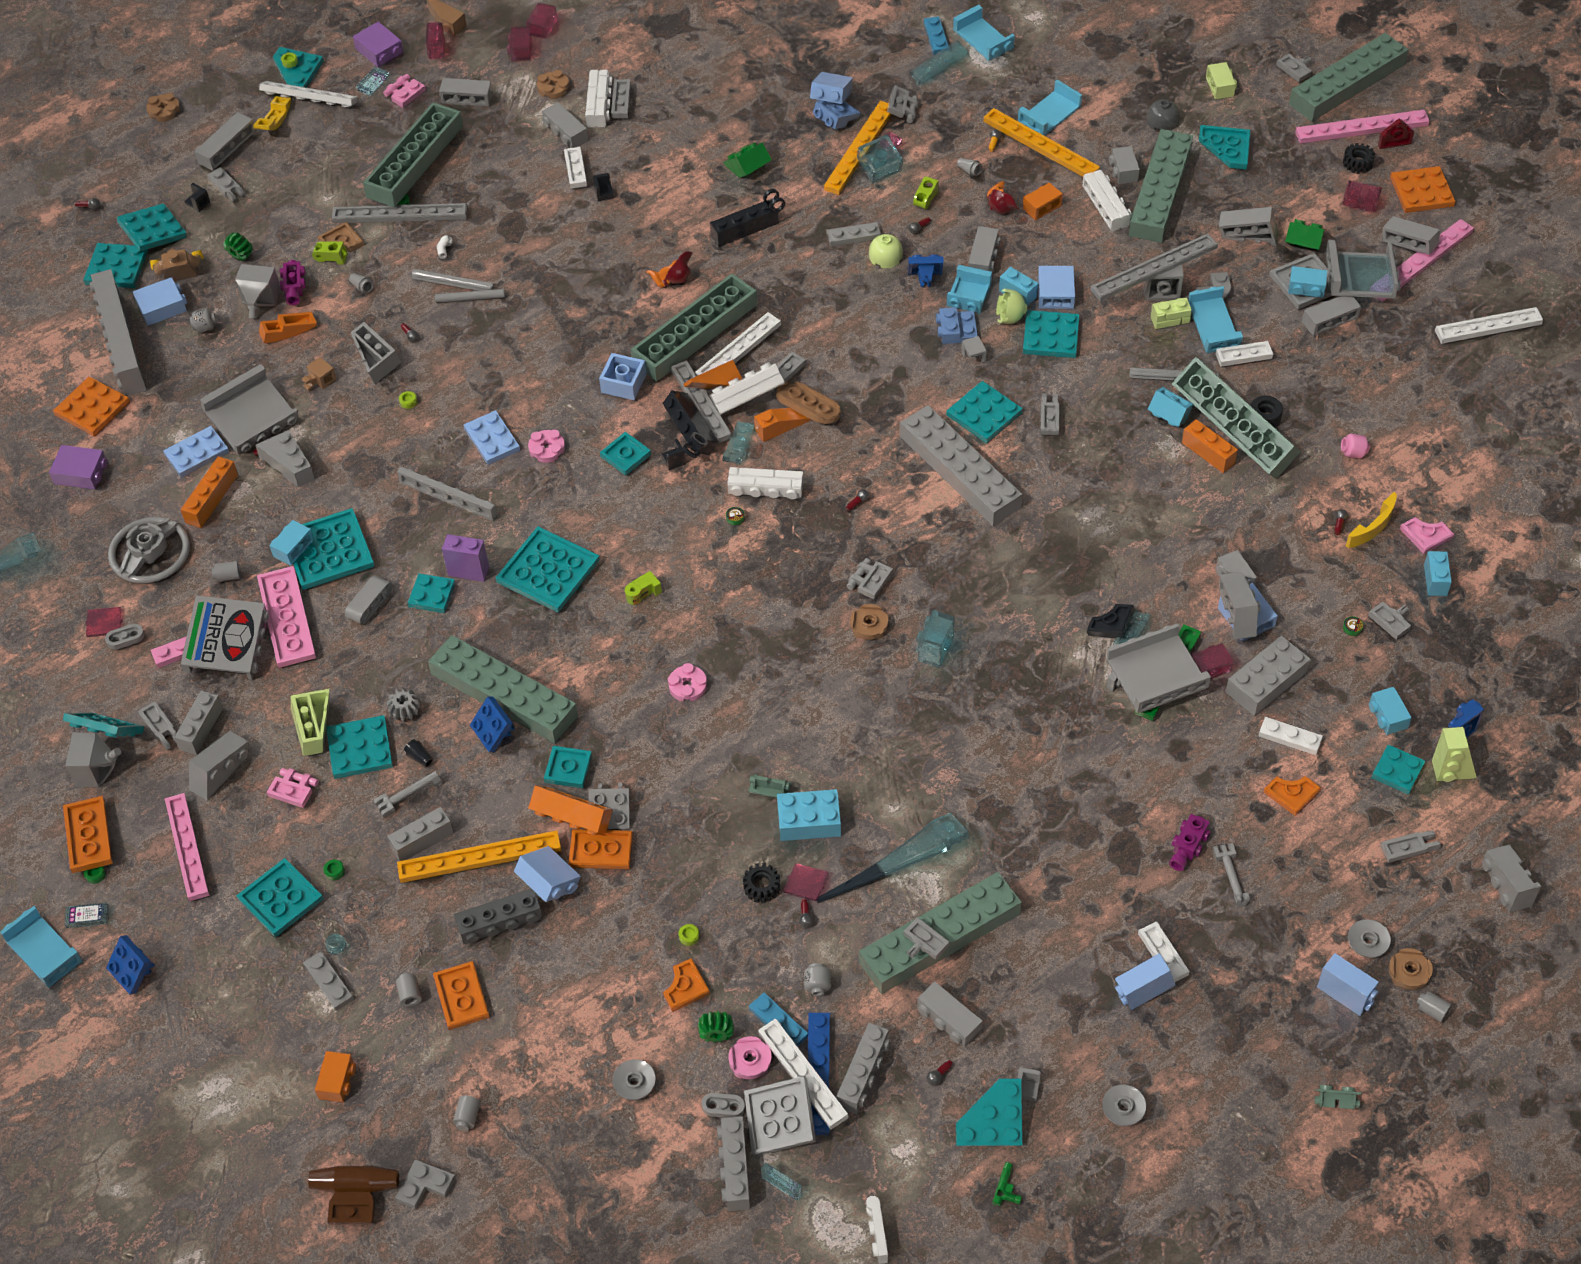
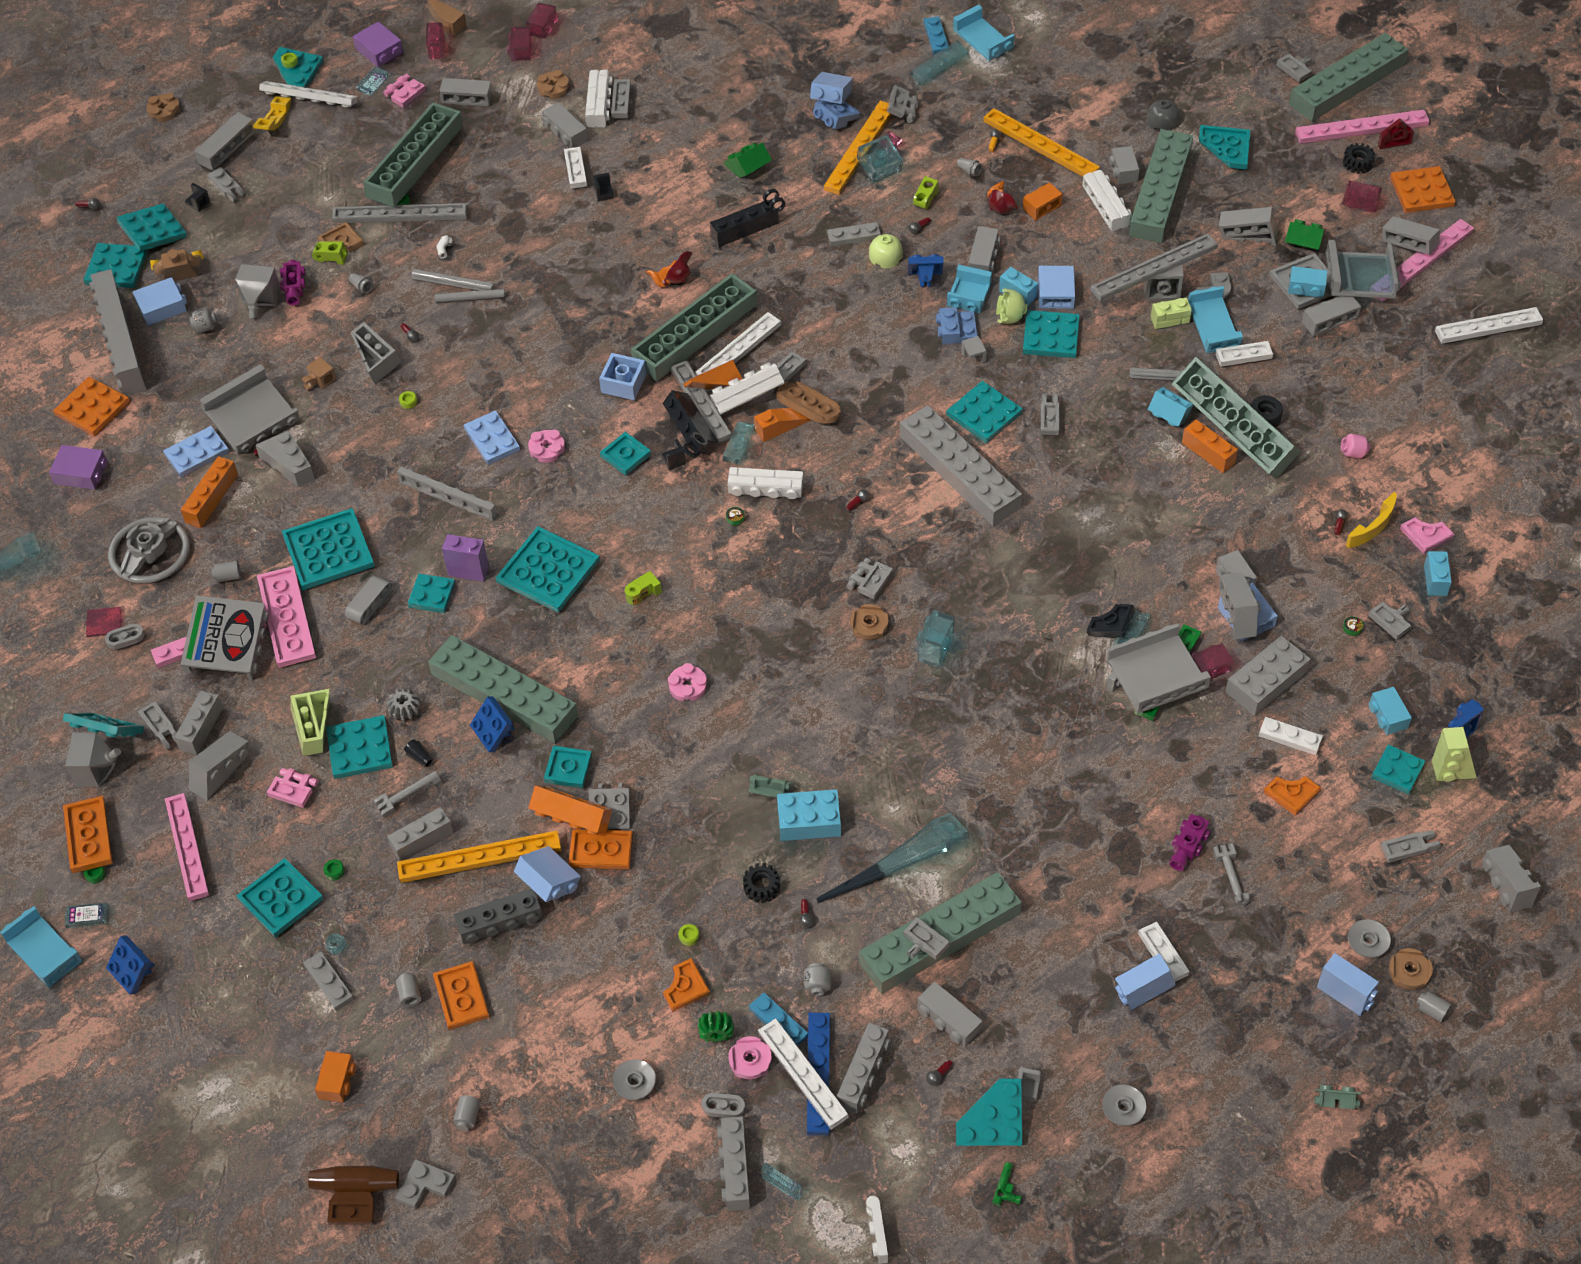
(238, 246): green gear -> none
(286, 326): orange slope -> none
(291, 542): medium azure brick -> none
(779, 1116): light grey plate -> none
(805, 882): clear pink piece -> none
(1052, 109): medium azure panel -> none
(1221, 80): yellowish green brick -> none

